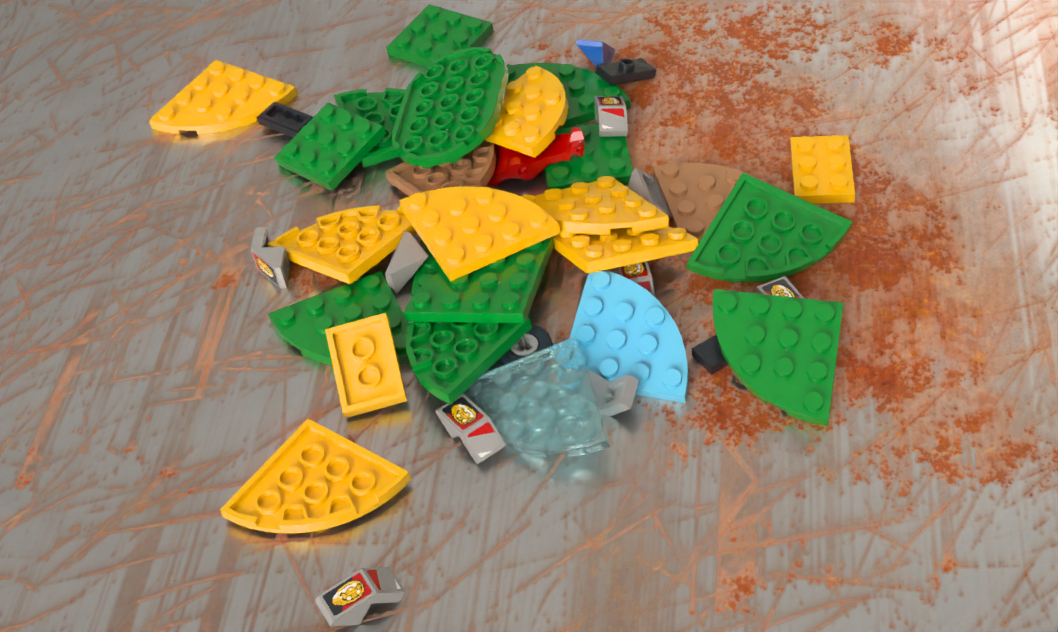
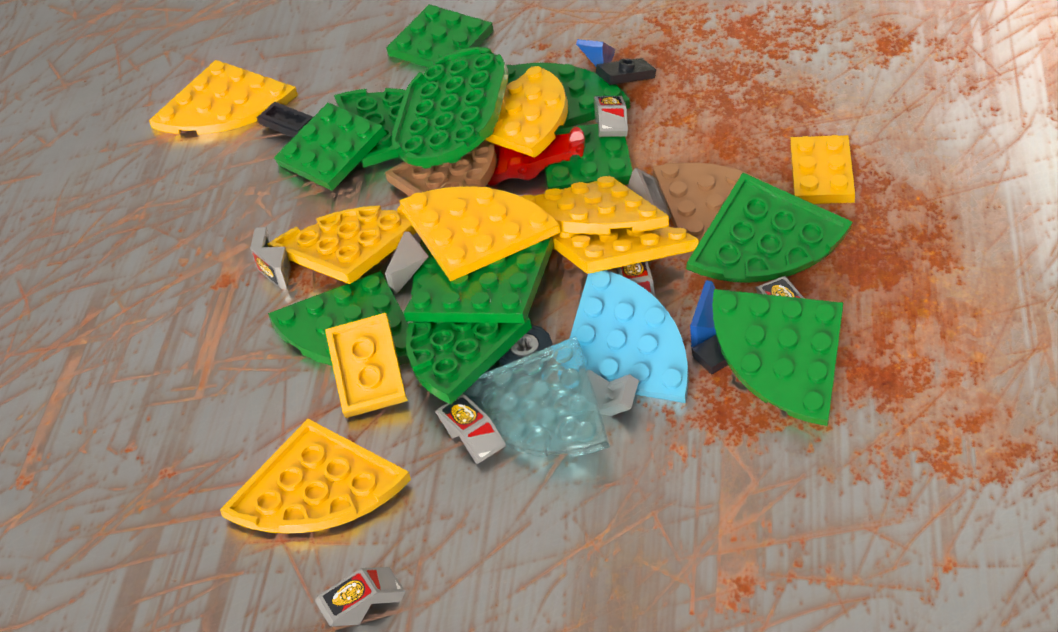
(702, 323): none -> blue slope

